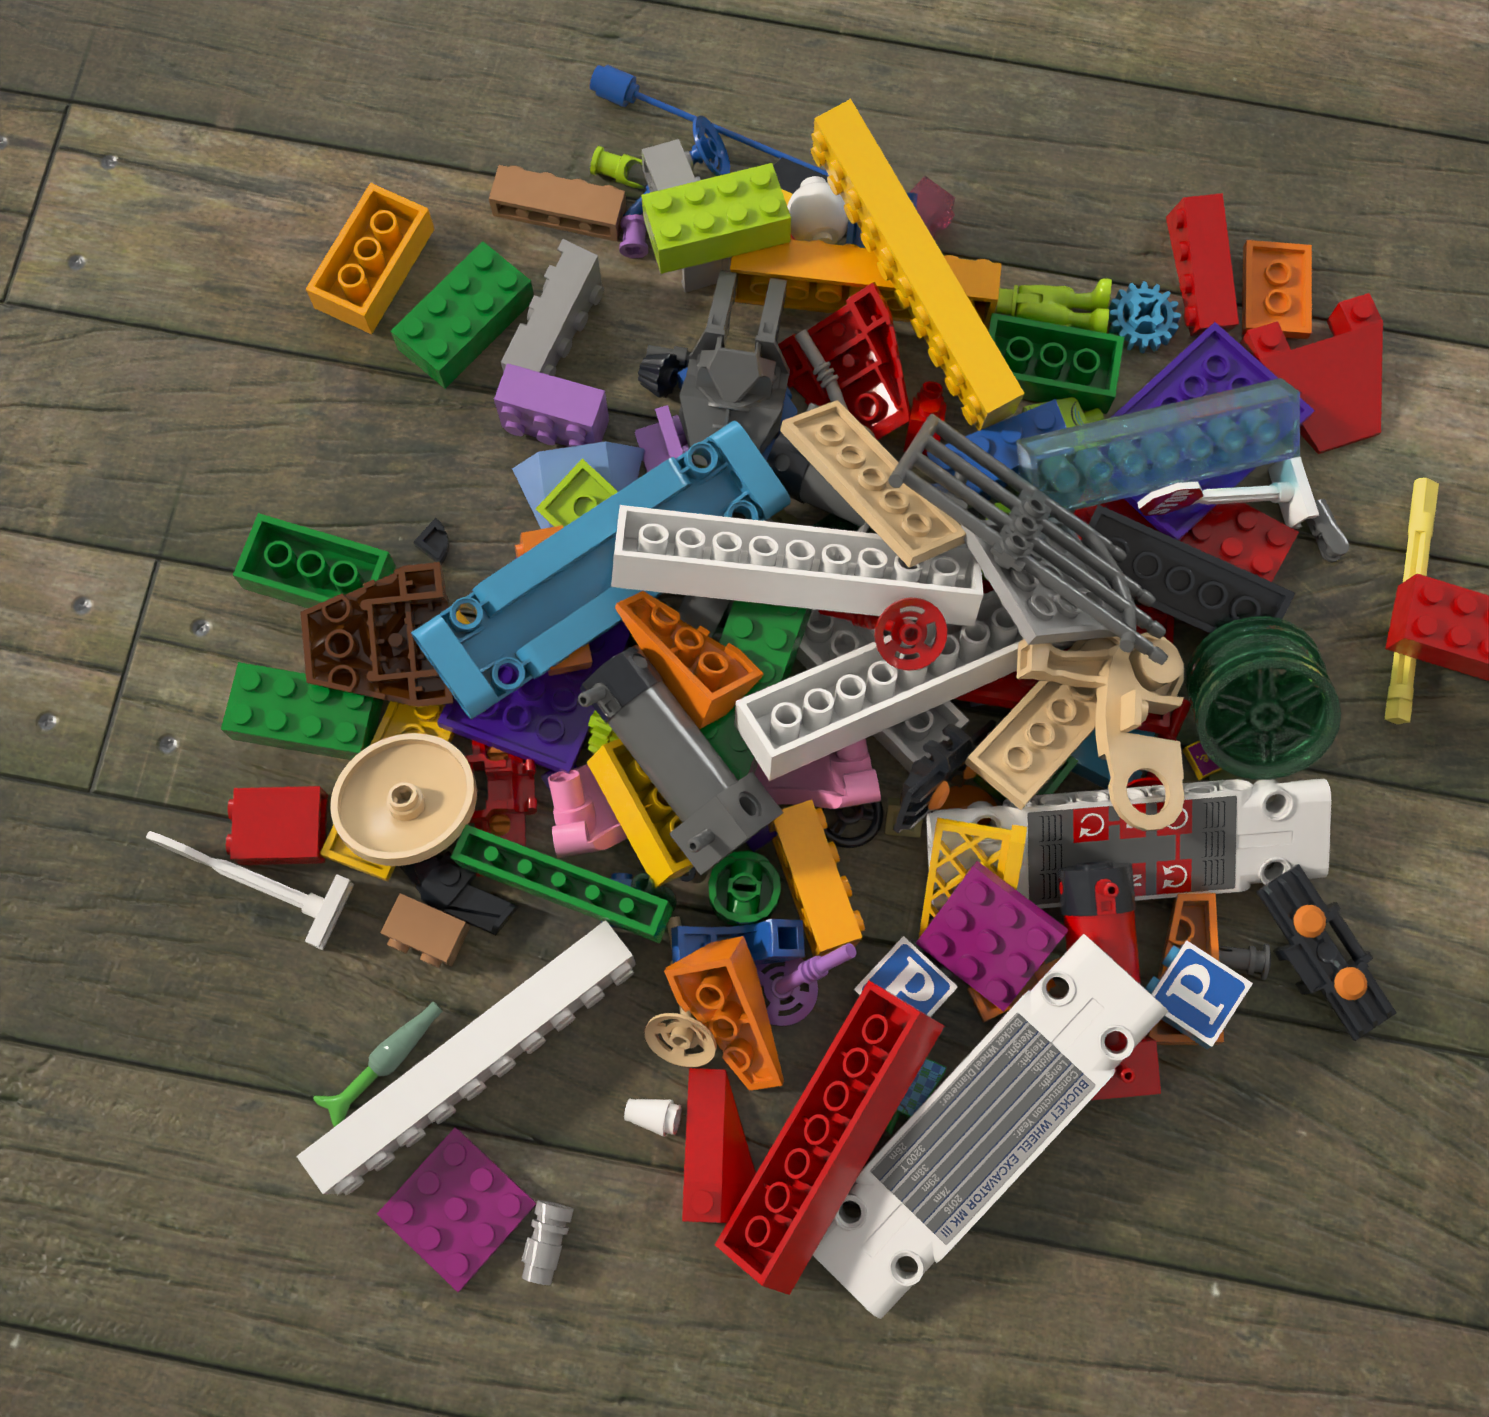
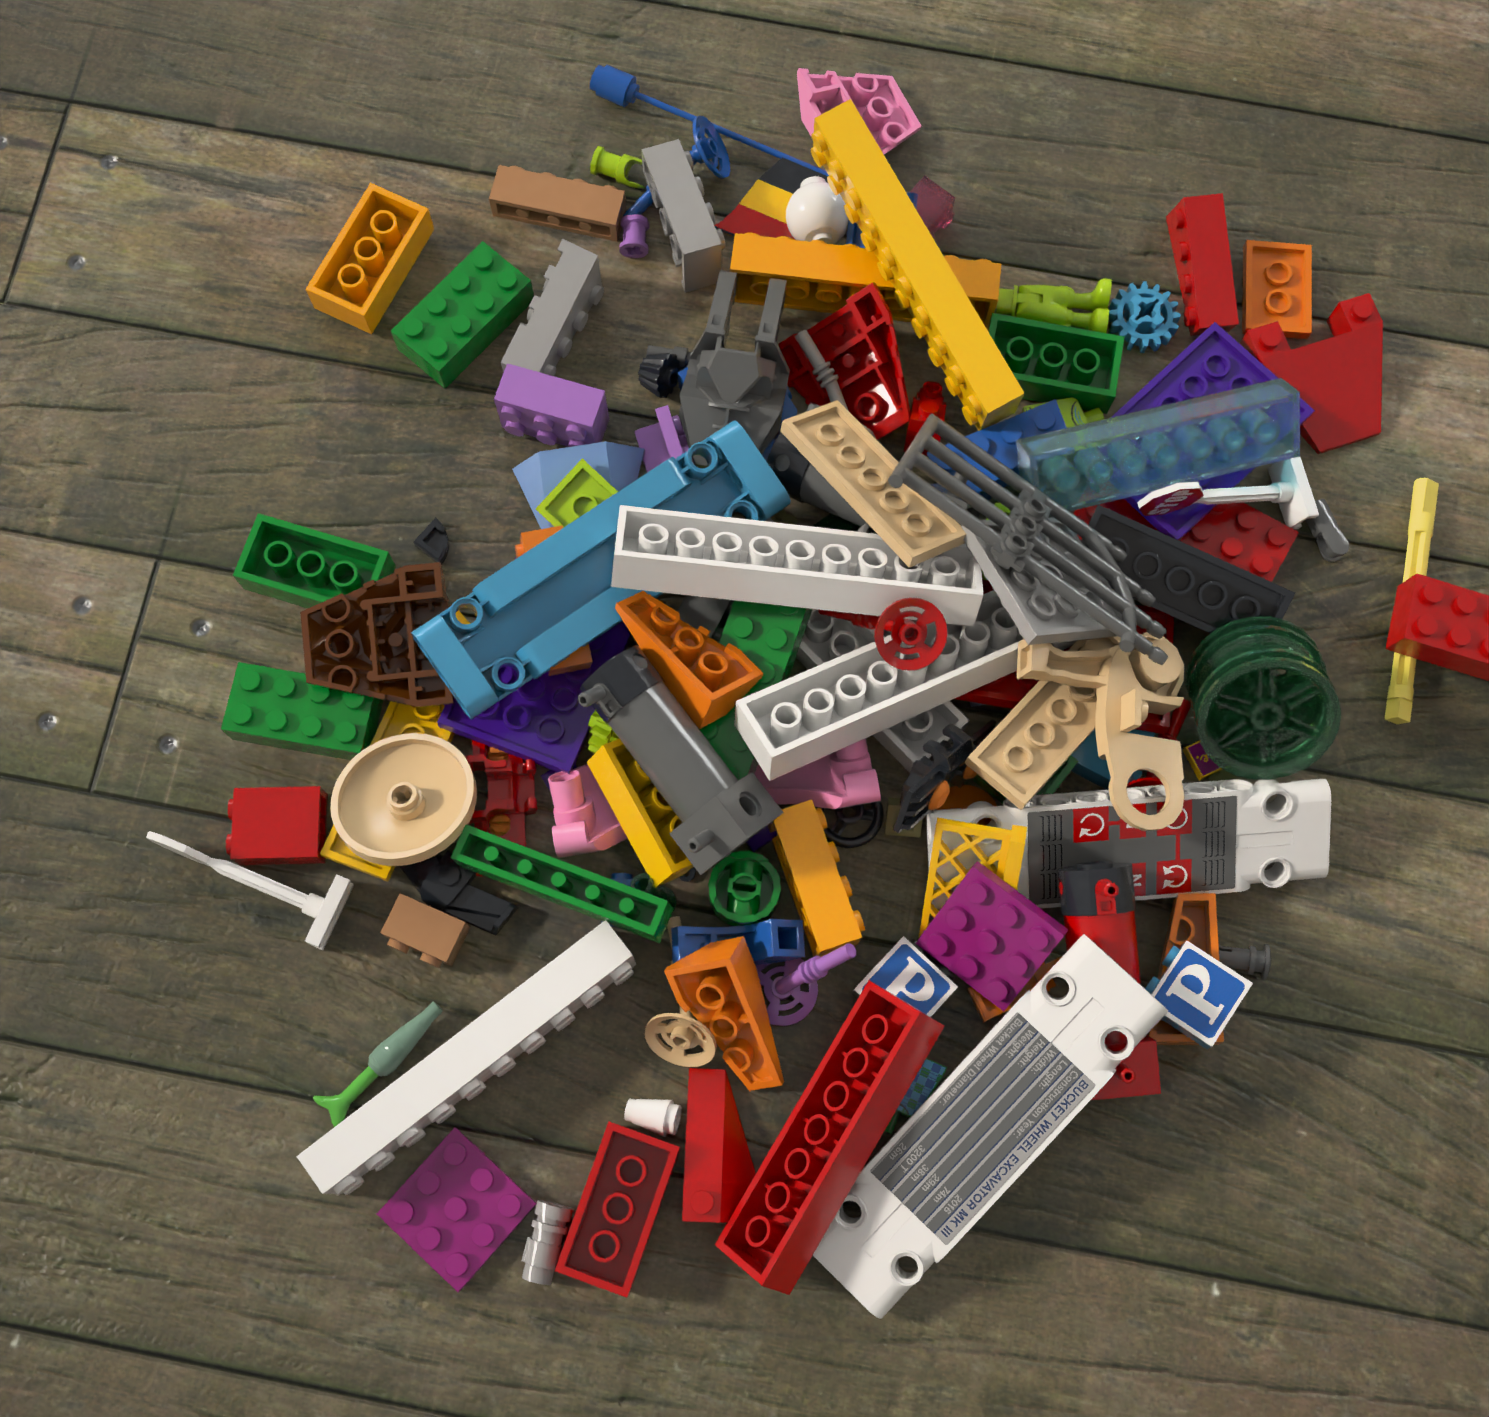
(618, 1209): none -> red brick
(716, 218): lime brick -> none
(874, 97): none -> bright pink wedge
(1316, 958): black piece -> none

